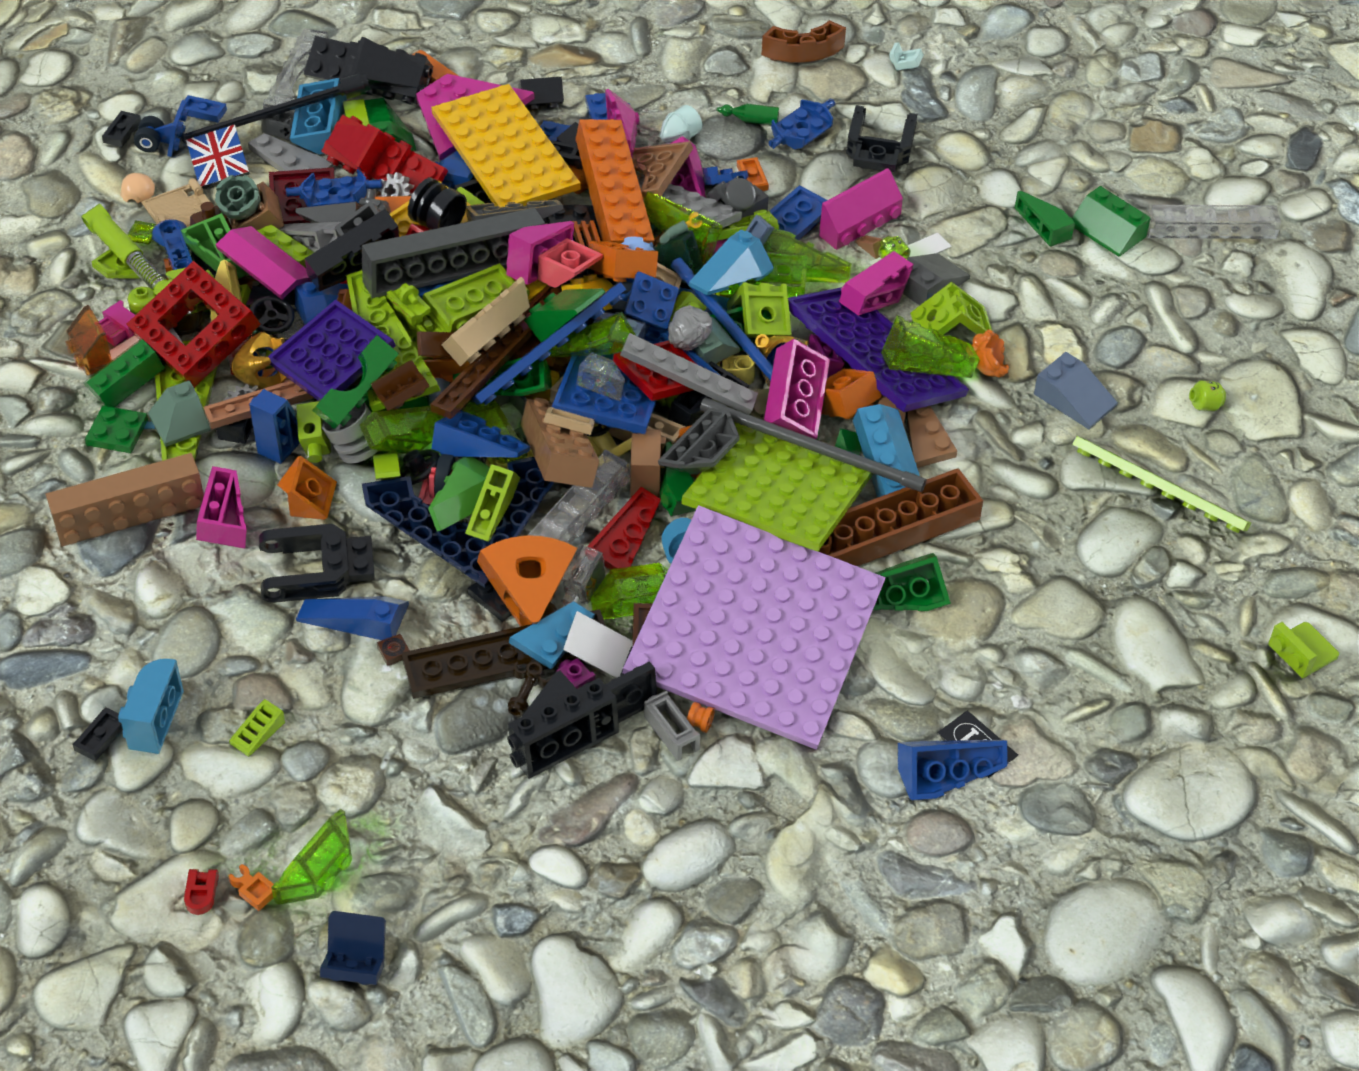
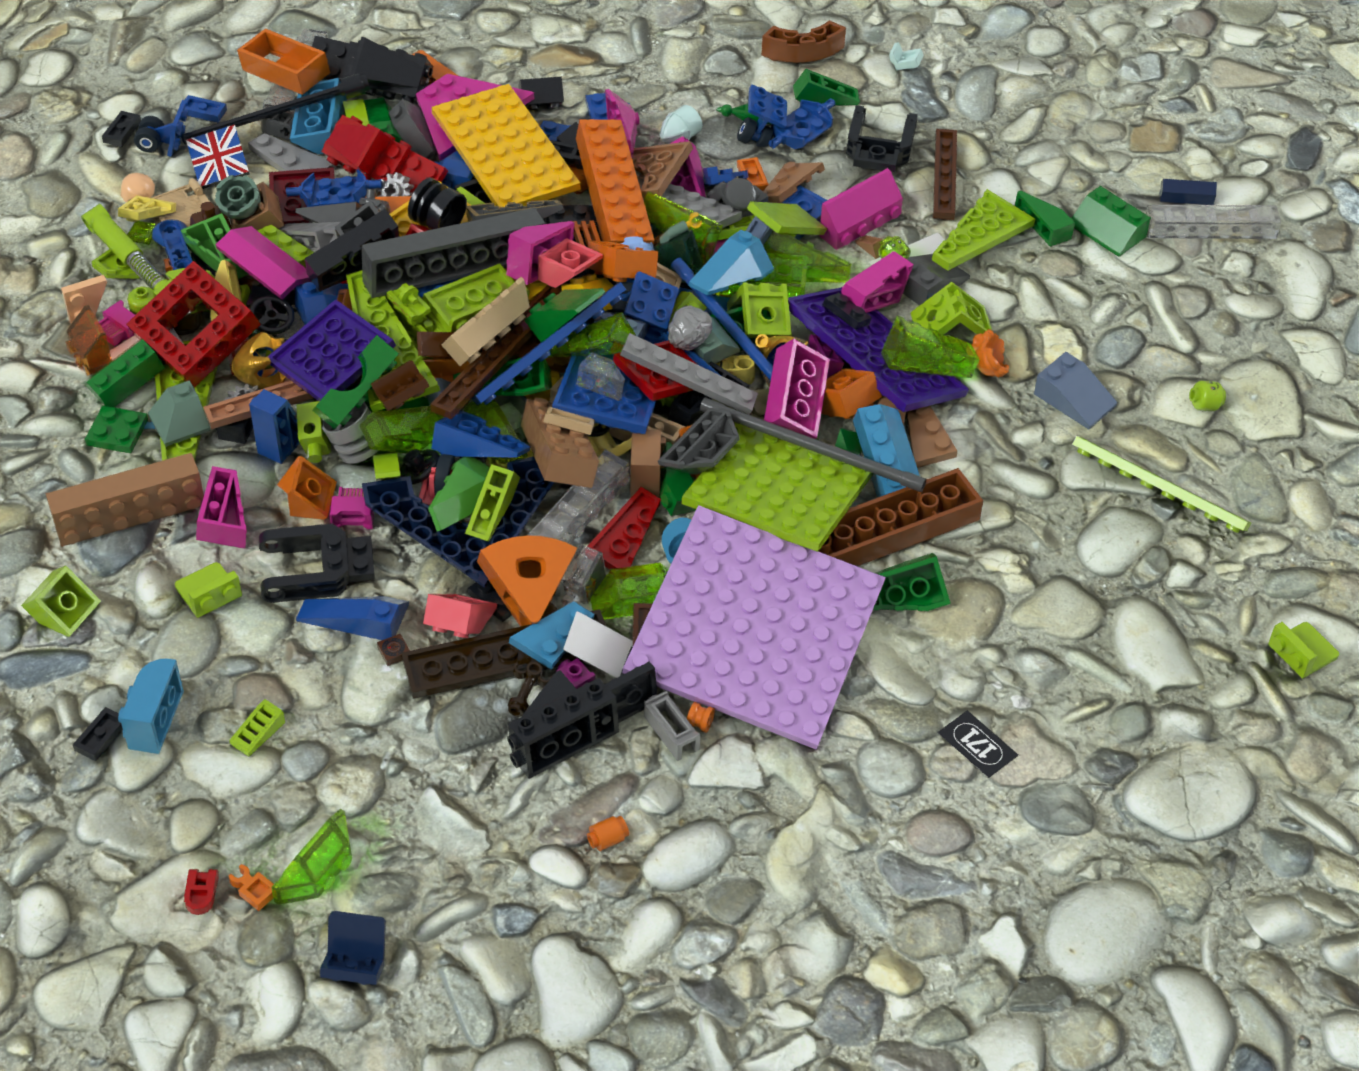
(61, 602): none -> lime slope
(83, 294): none -> light nougat wing
(144, 208): none -> light yellow wing
(209, 588): none -> lime bracket
(298, 66): none -> orange piece
(350, 509): none -> dark pink piece
(412, 128): none -> dark grey slope
(457, 613): none -> coral slope
(607, 833): none -> orange brick
(769, 109): none -> blue plate
(786, 218): none -> lime tile
(788, 179): none -> medium nougat wing
(819, 88): none -> green slope
(847, 311): none -> black plate
(940, 766): blue wedge -> none
(945, 174): none -> reddish brown plate
(981, 229): none -> lime wing
(1188, 191): none -> dark blue piece

